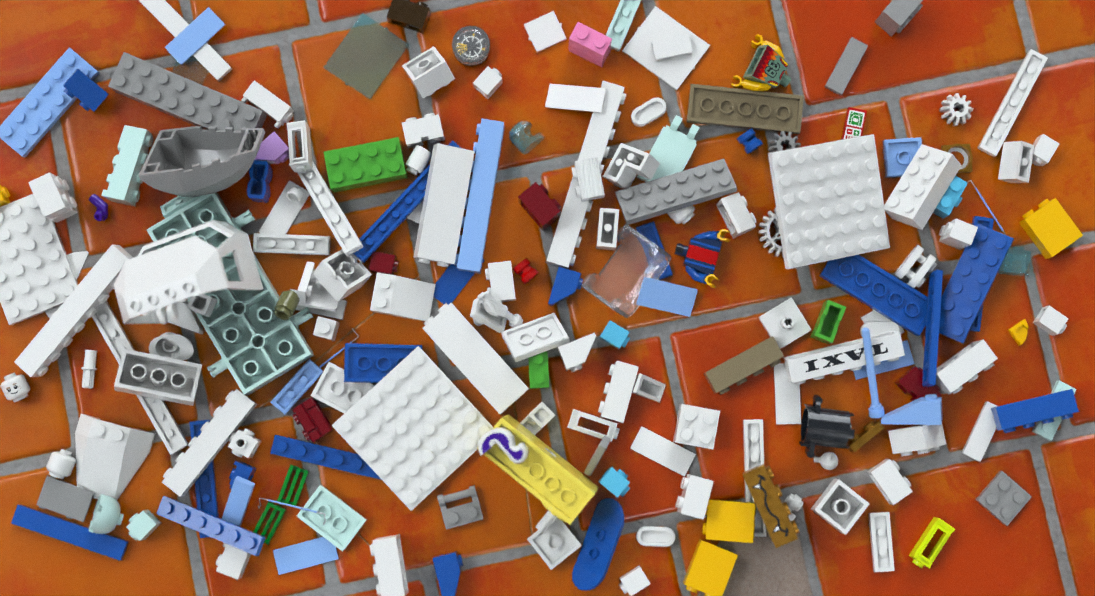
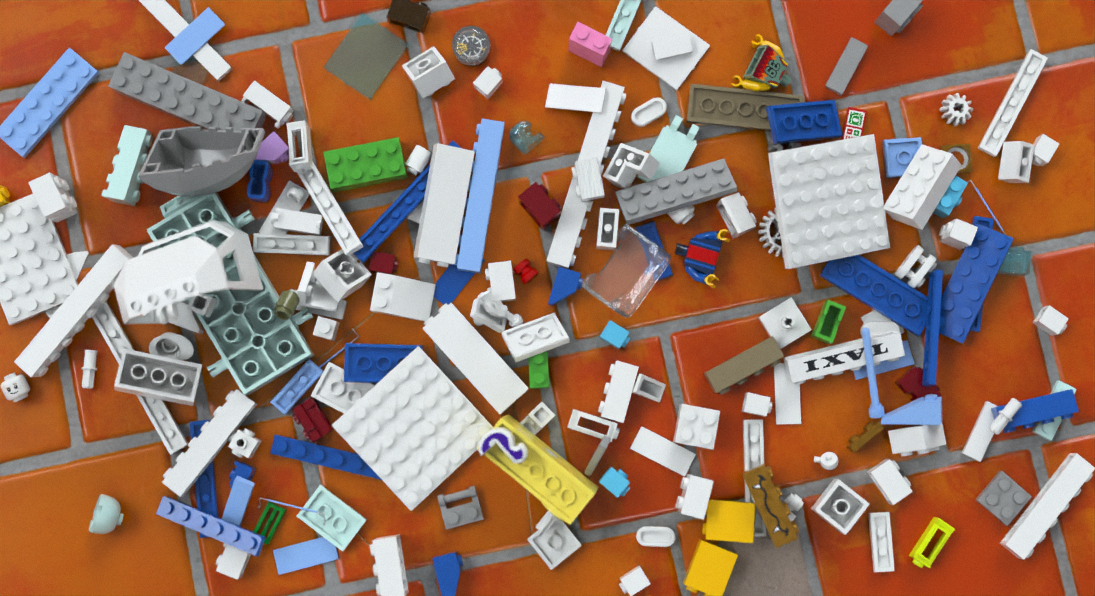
(61, 464): white head -> none
(65, 498): light grey piece -> none
(69, 532): blue tile -> none
(85, 90): blue brick -> none
(102, 207): dark purple arm -> none
(108, 455): white wedge -> none
(142, 525): light aqua brick -> none
(286, 482): green tile -> none
(297, 221): none -> white brick
(422, 130): white brick -> none
(545, 31): white piece -> none
(576, 352): white slope -> none
(598, 545): blue piece -> none
(666, 296): light blue piece -> none
(749, 141): blue wheel -> none
(756, 404): none -> white brick
(804, 121): none -> blue tile
(824, 427): black container -> none
(964, 367): white brick -> none
(1005, 416): none -> white axle
(1019, 332): yellow tile -> none
(1047, 506): none -> white brick
(1050, 228): yellow brick -> none

